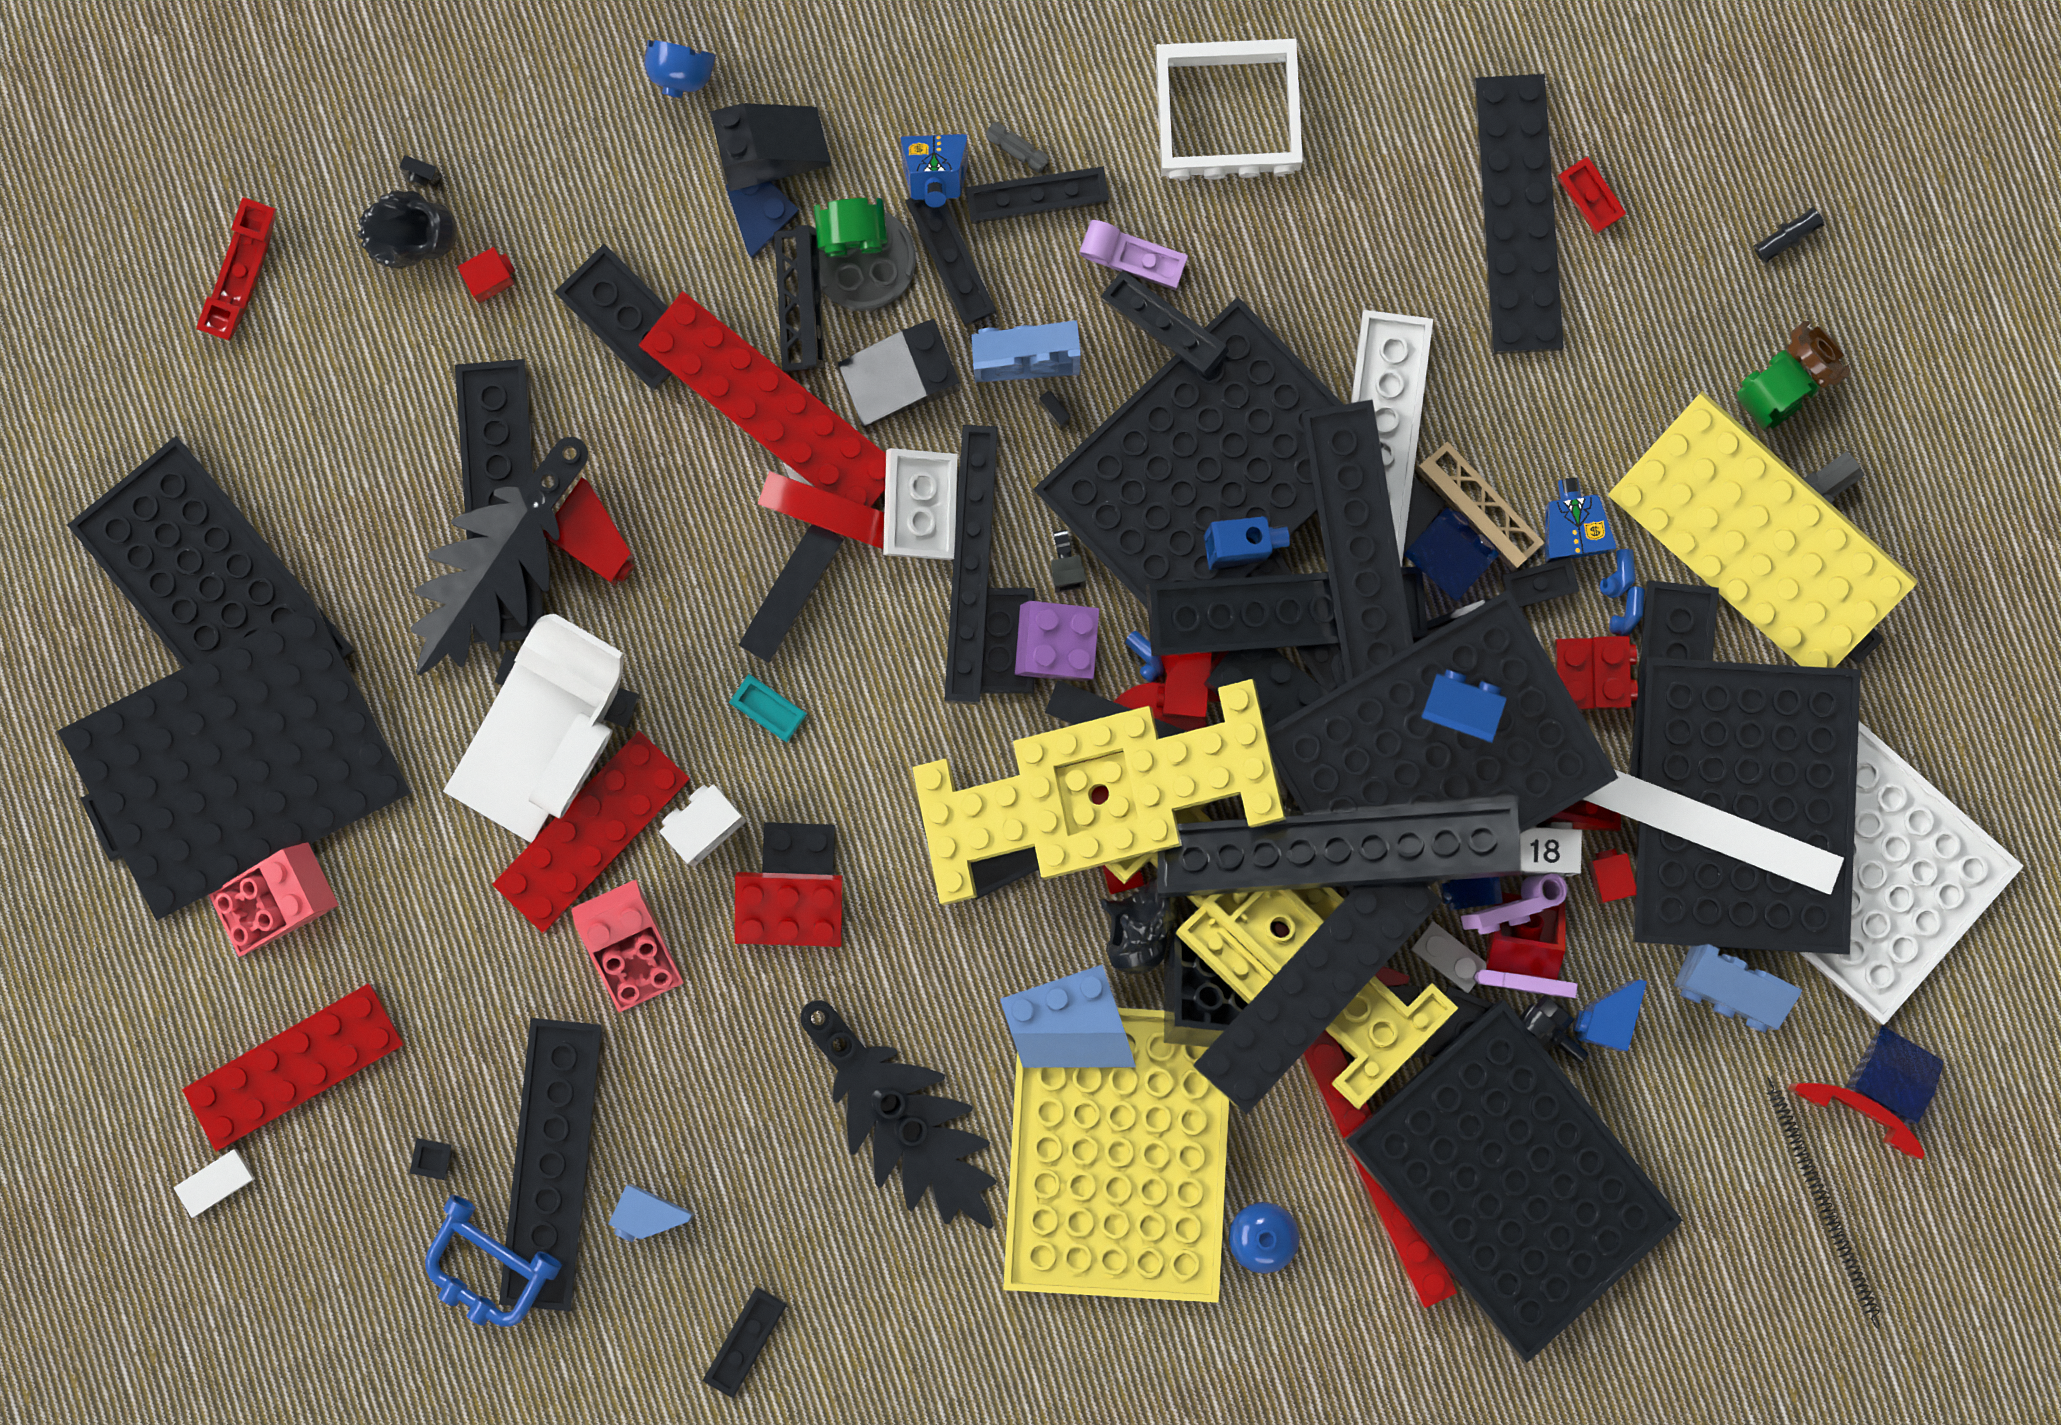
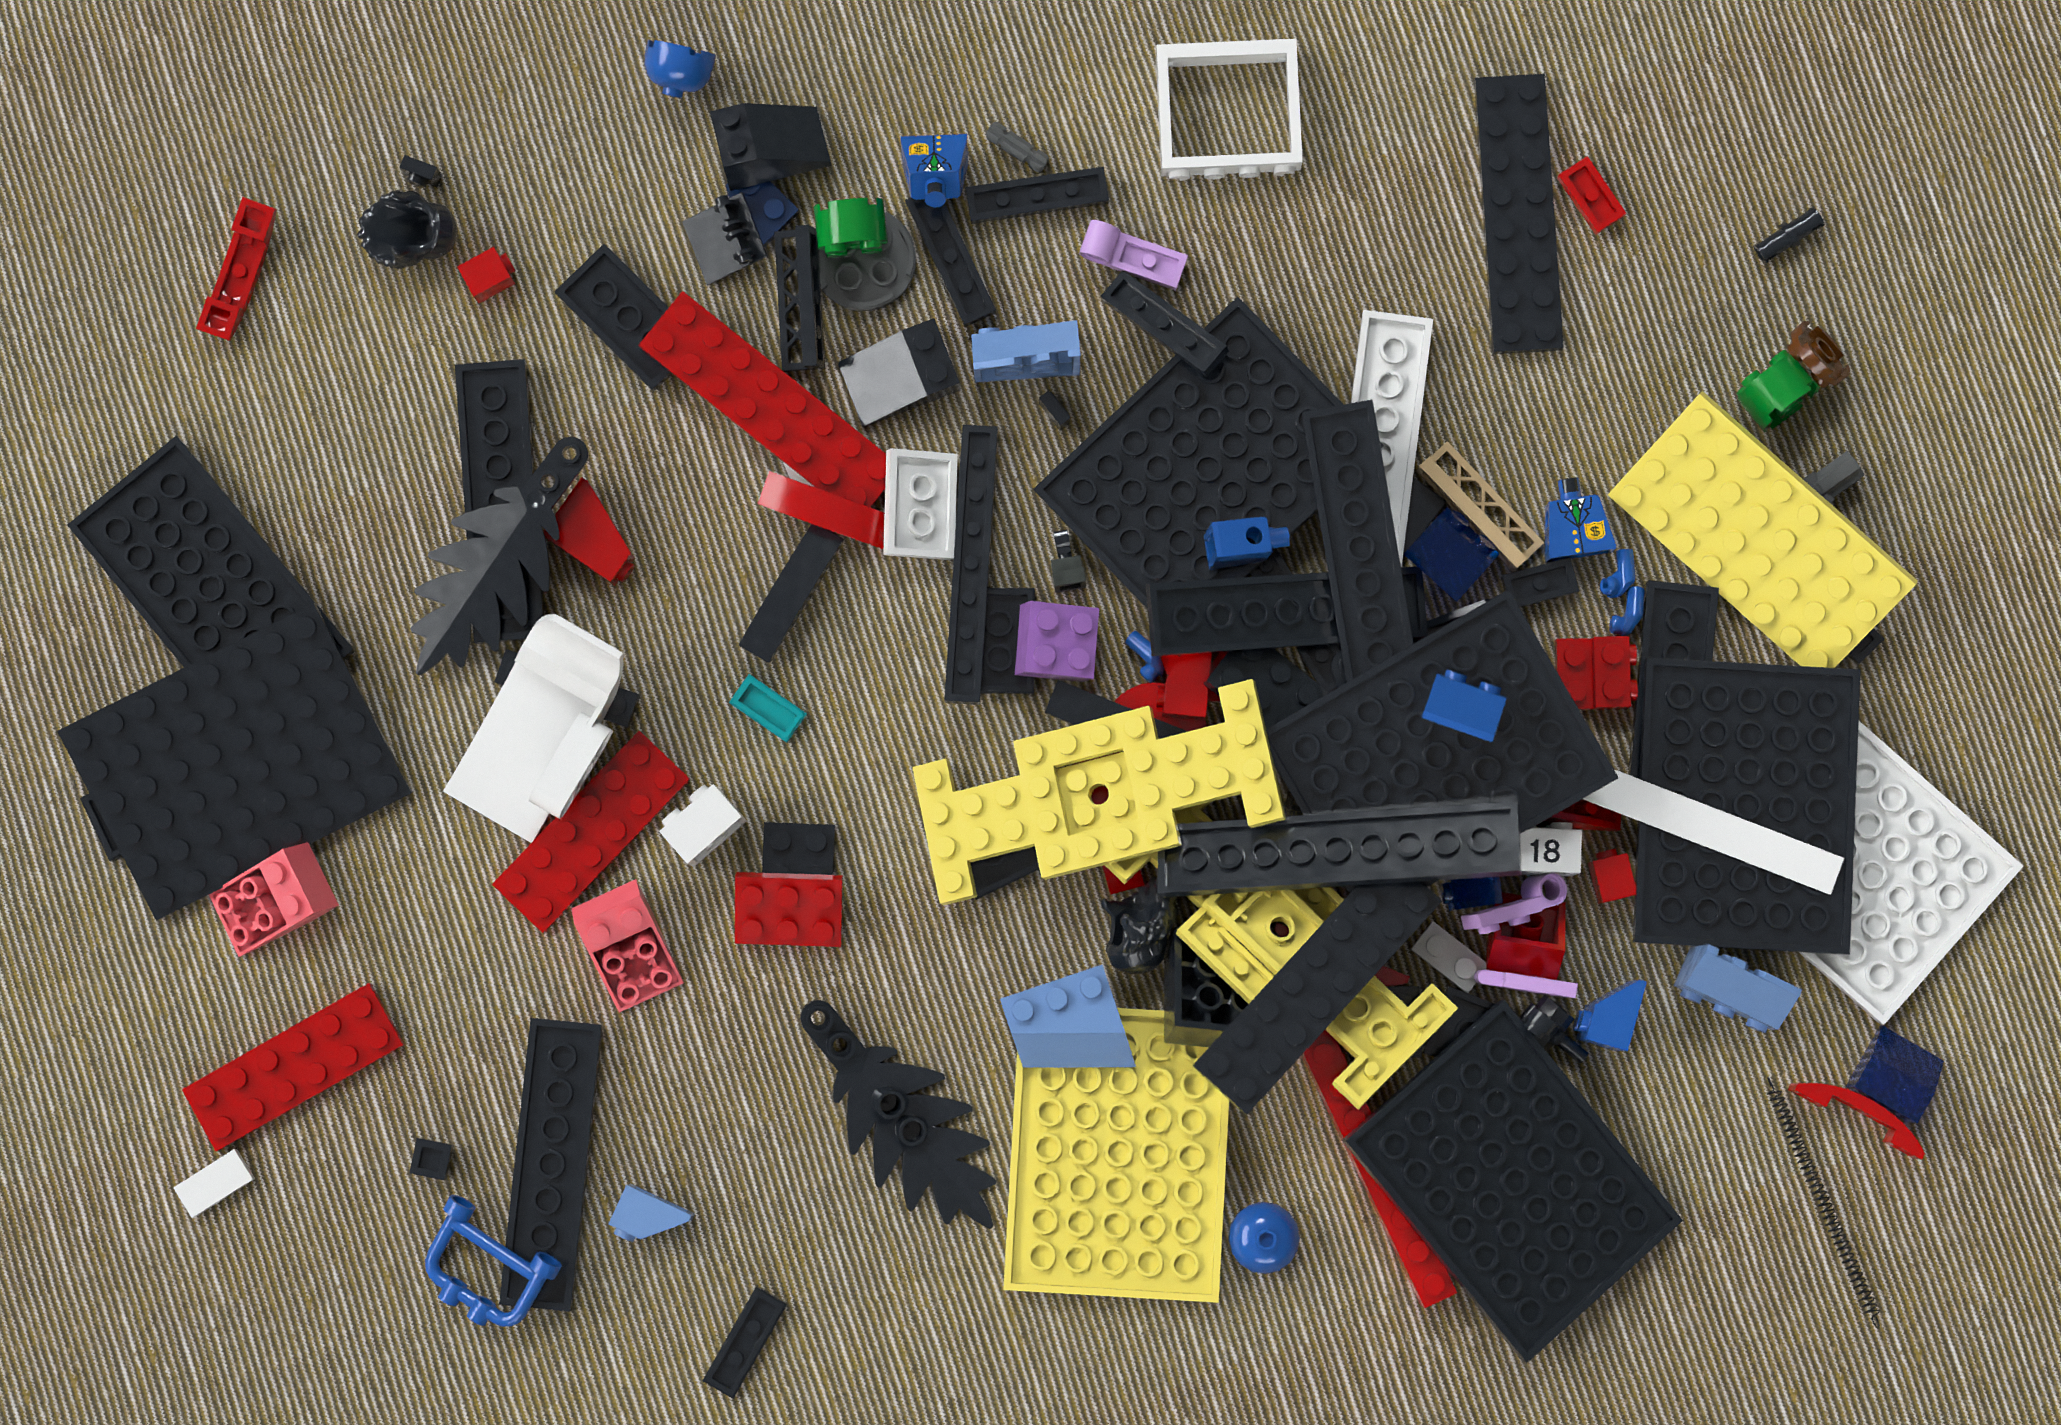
(724, 238): none -> hinge

